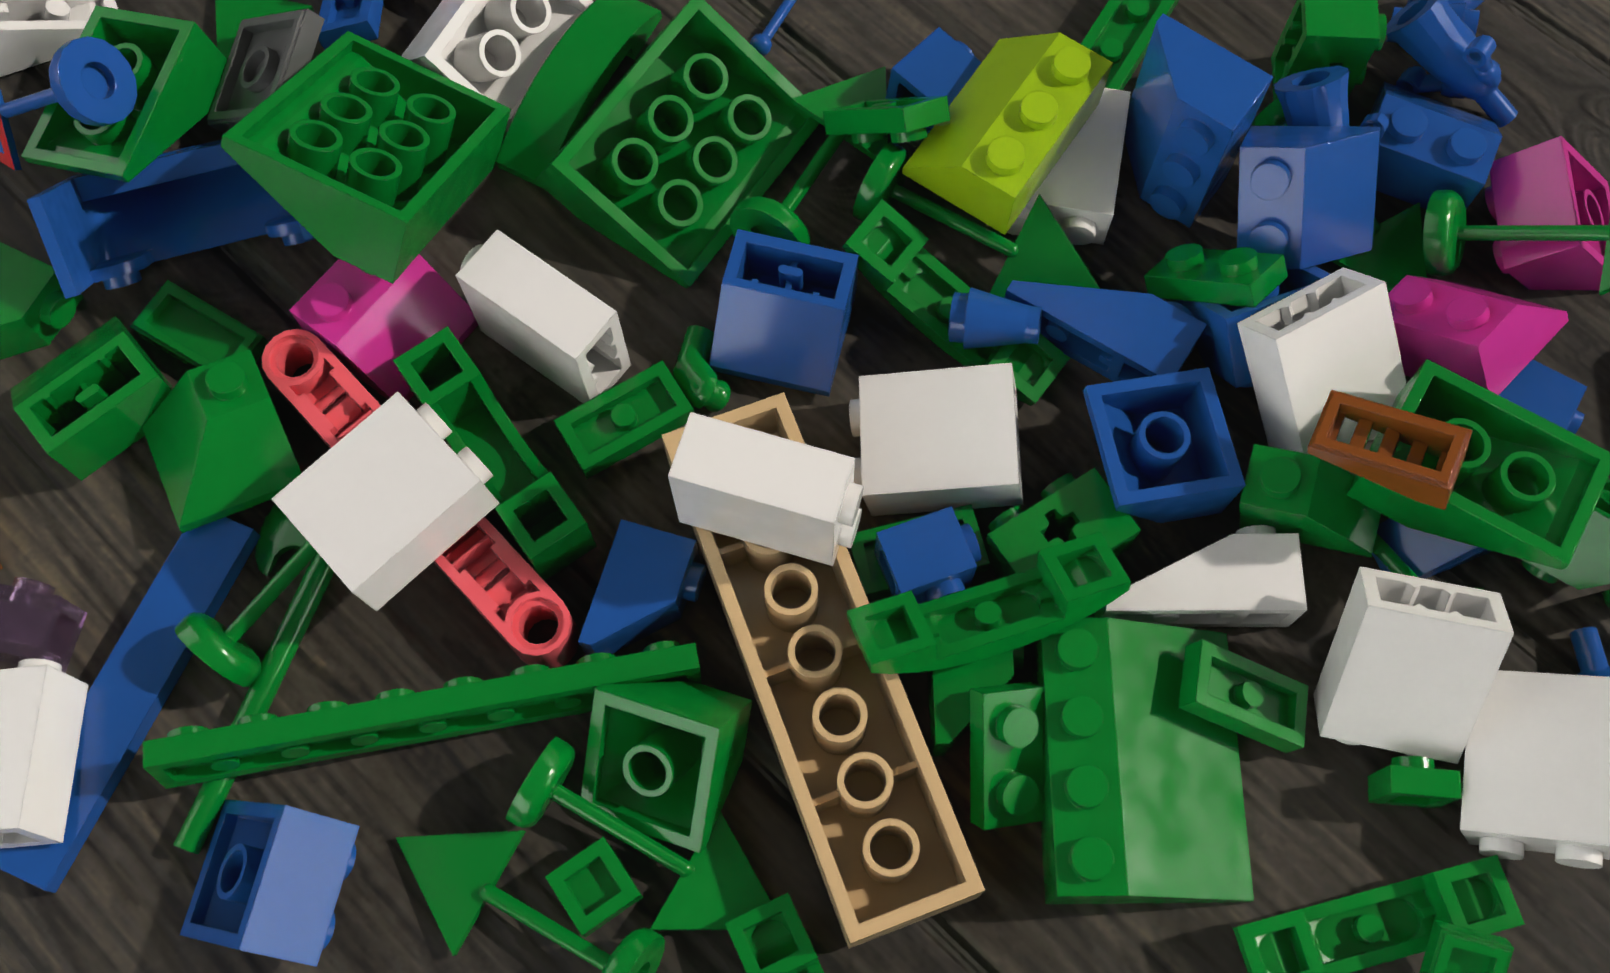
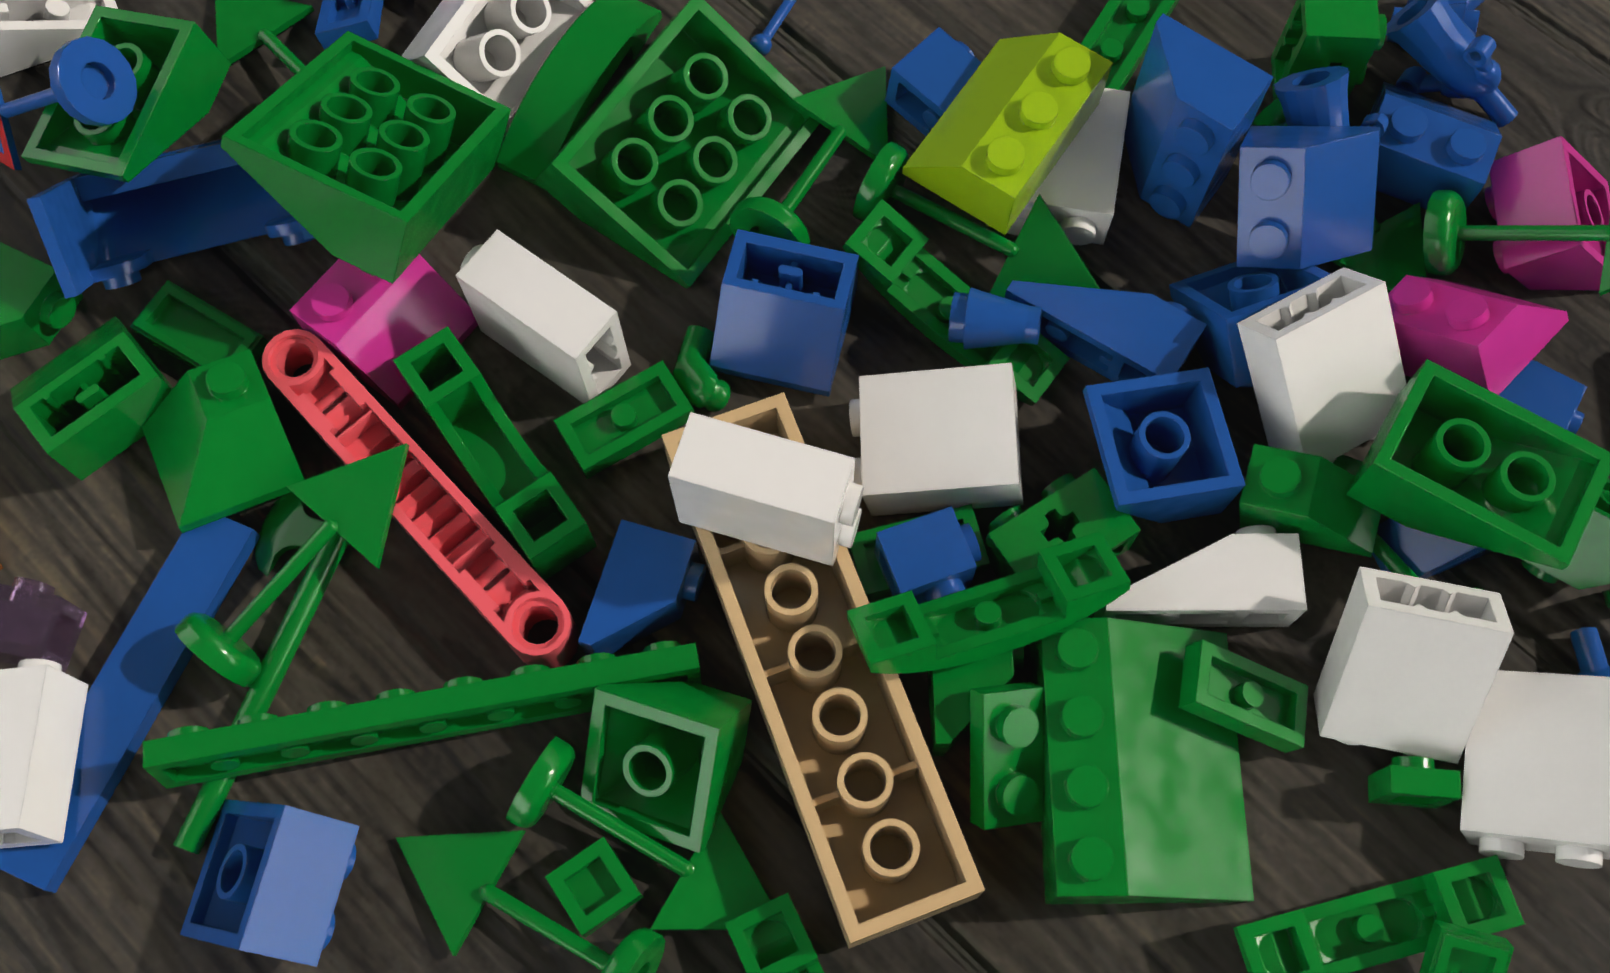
(262, 60): dark grey tile -> none
(388, 499): white brick -> none
(873, 118): green plate -> none
(1216, 275): green plate -> none
(1405, 477): dark orange slope -> none

